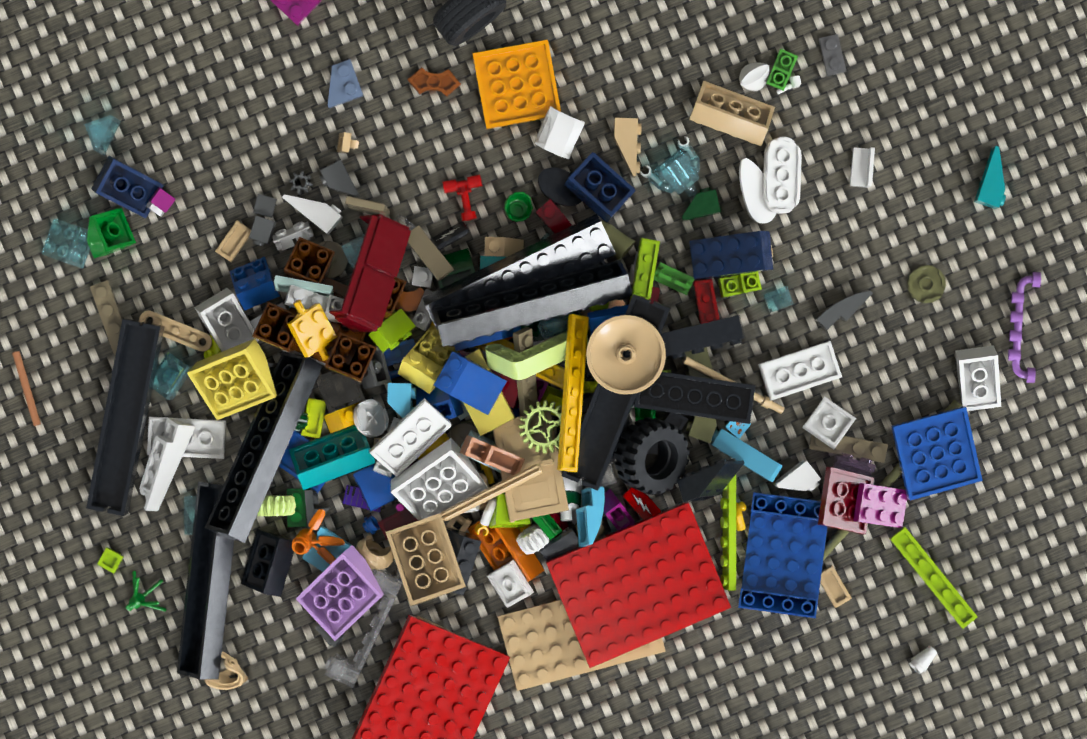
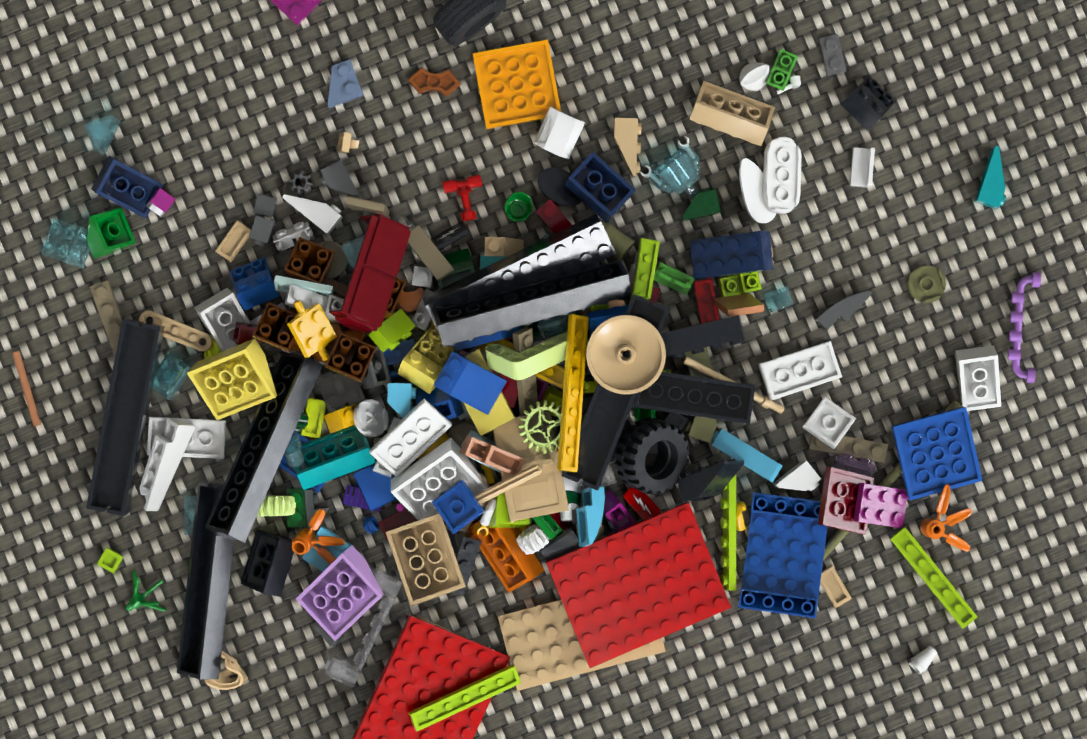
(243, 333): none -> dark red brick
(294, 452): none -> clear light blue piece
(374, 553): tan hair -> none
(458, 506): none -> blue tile
(464, 697): none -> lime plate
(510, 583): white tile -> none
(736, 428): medium azure slope -> none
(739, 304): none -> nougat tile
(868, 102): none -> black slope
(935, 529): none -> orange plant

